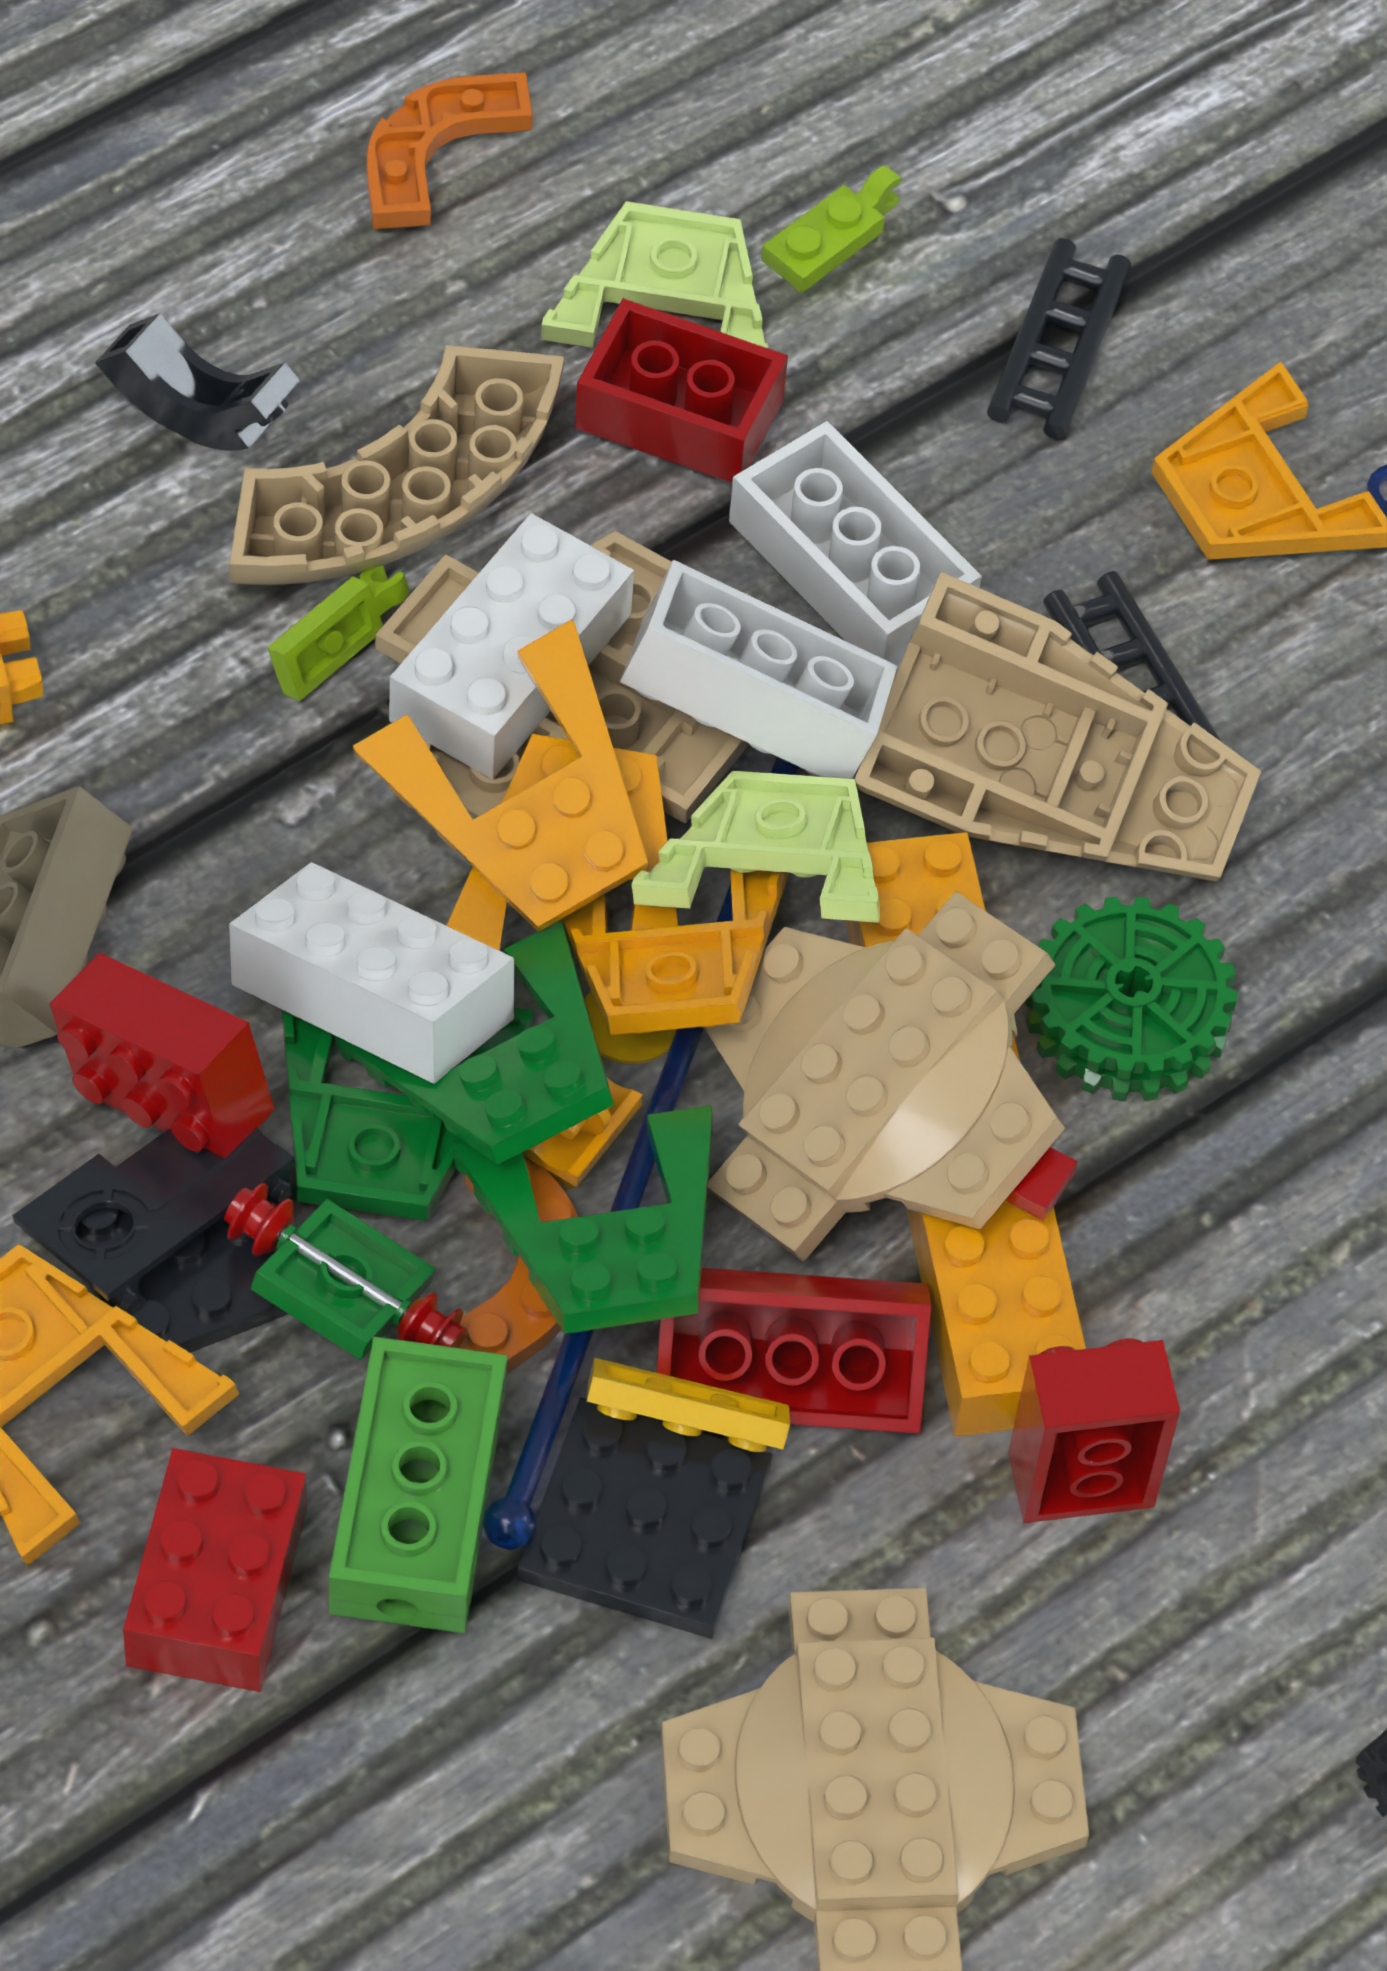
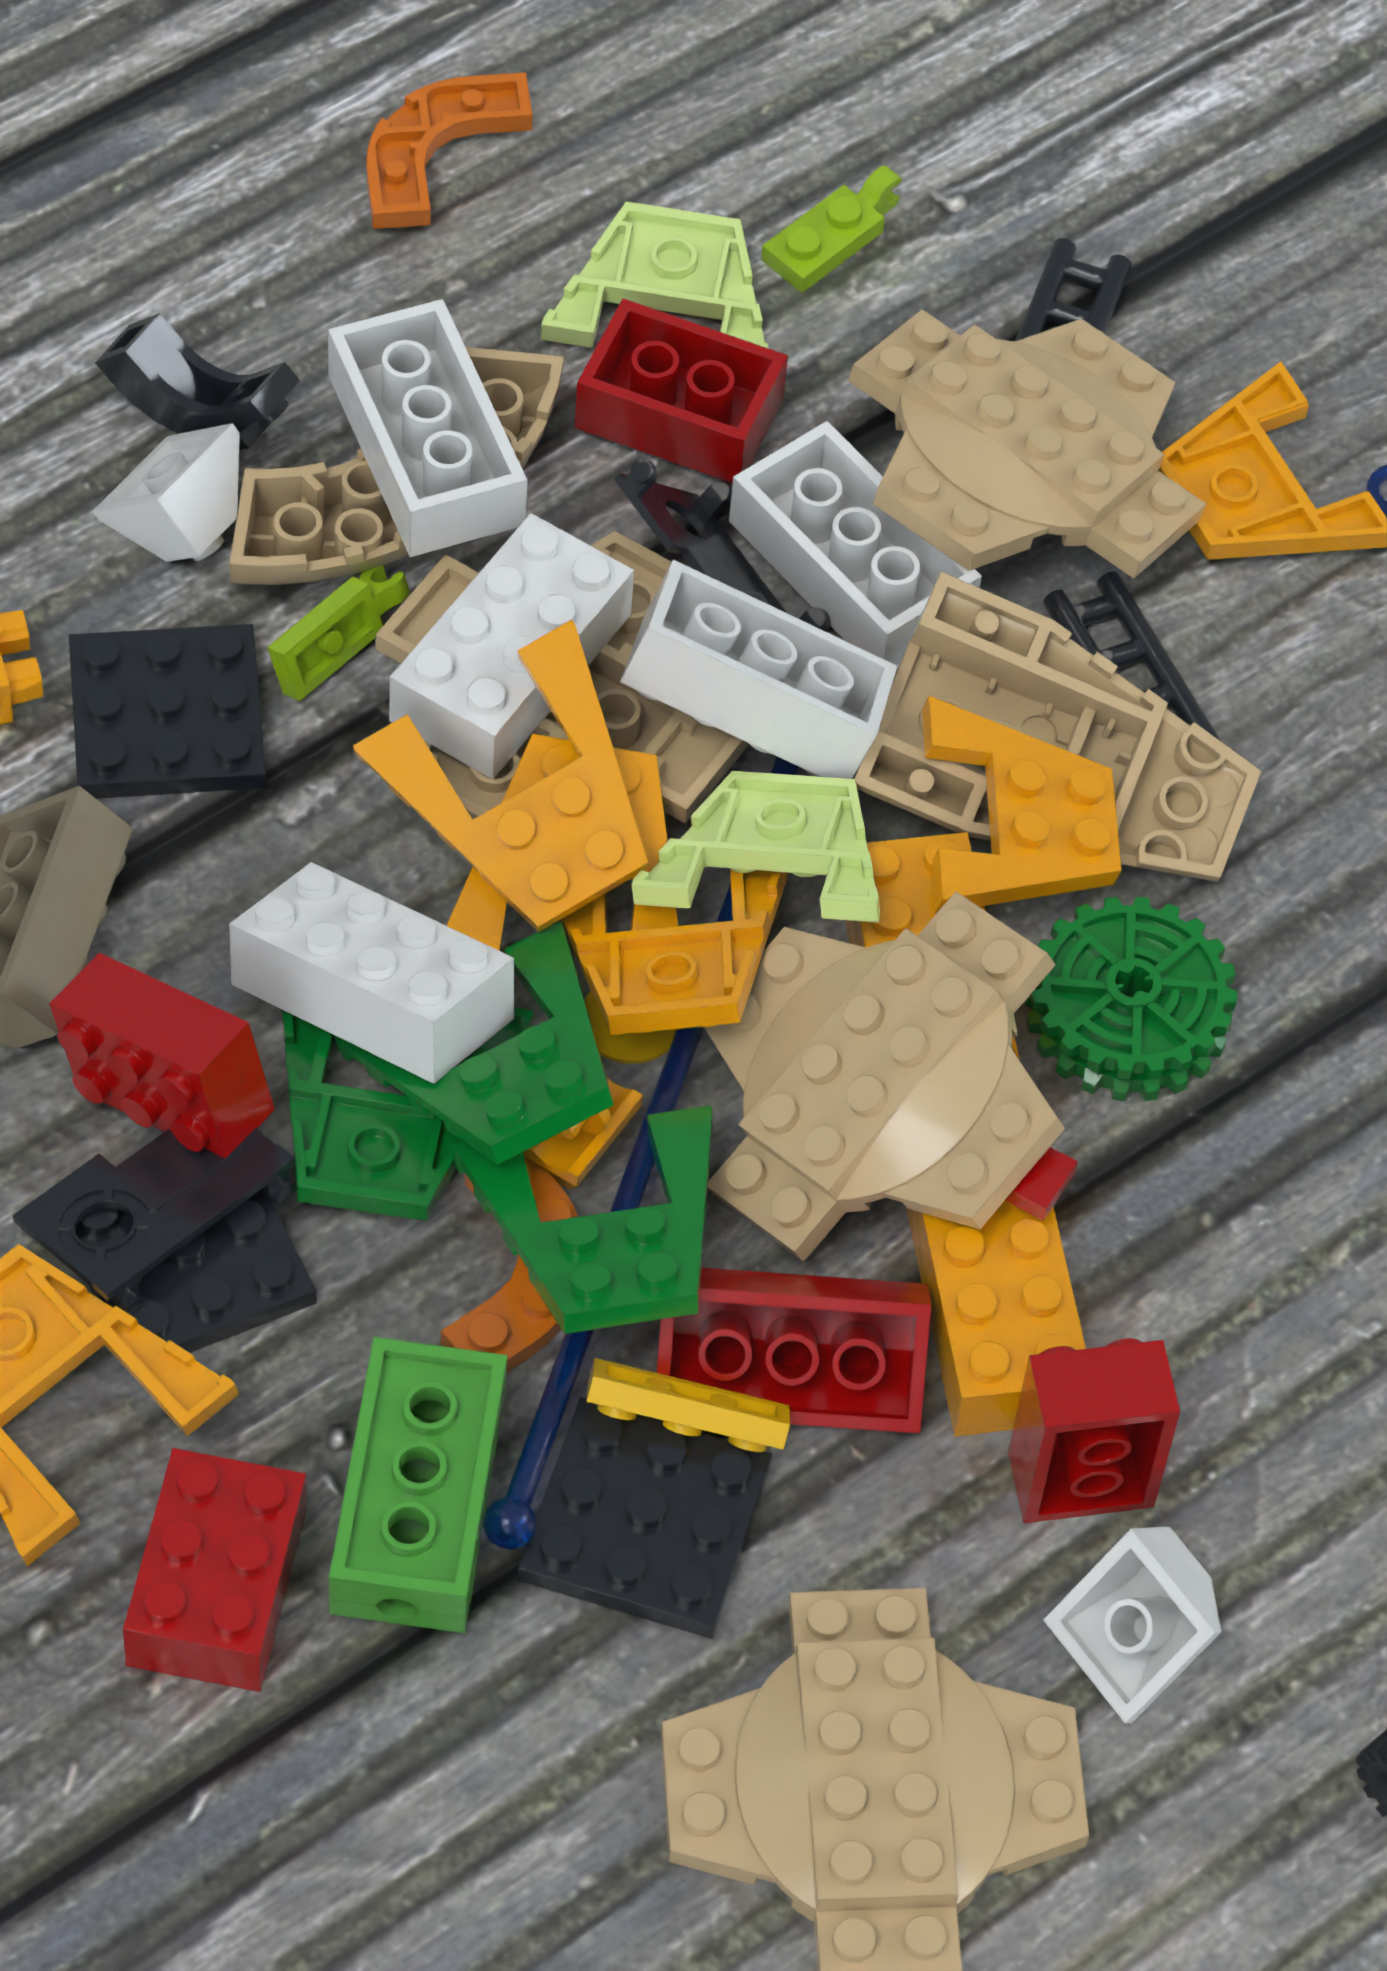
(167, 711): none -> black plate
(179, 495): none -> white slope
(340, 1275): green plate -> none
(427, 427): none -> white brick
(713, 552): none -> black piece
(1025, 443): none -> tan plate
(1045, 808): none -> light orange wing
(1138, 1618): none -> white slope

